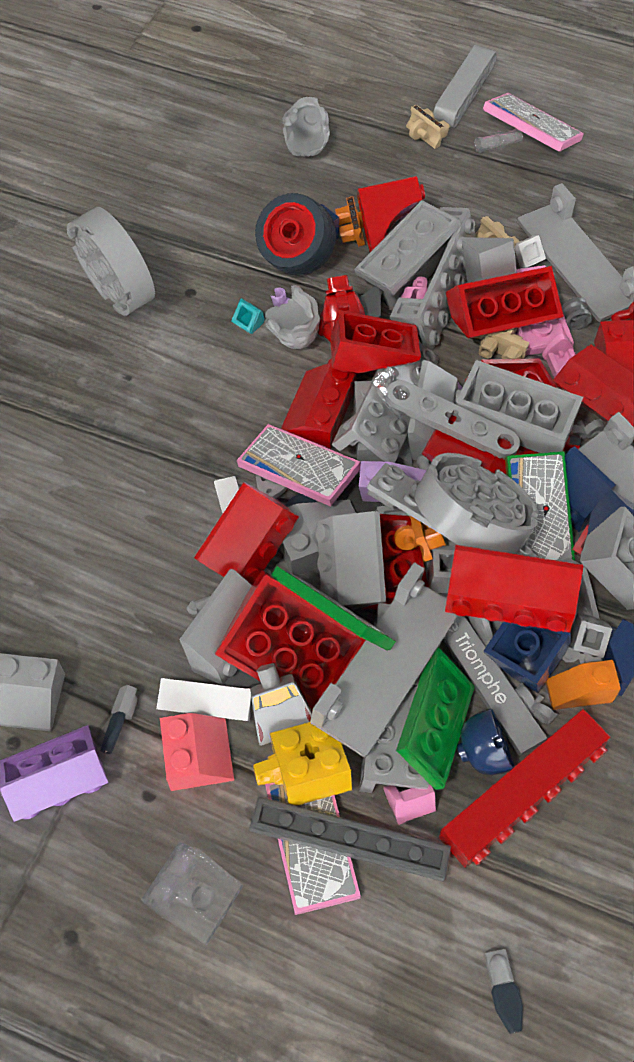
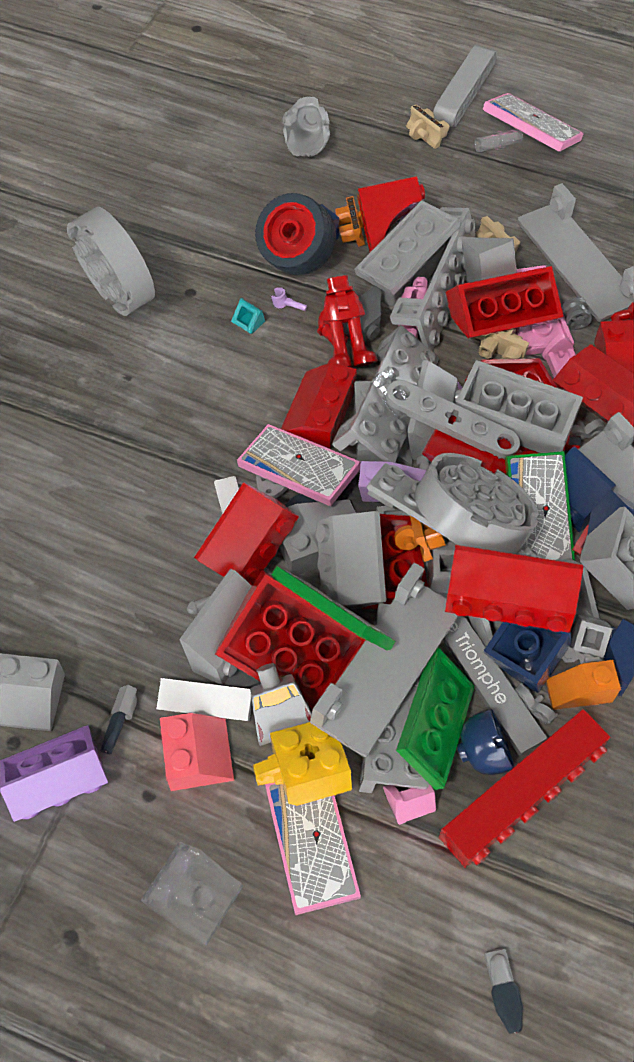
(295, 322): light grey hair -> none
(350, 838): dark grey tile -> none
(372, 343): red slope -> none
(529, 251): white plate -> none

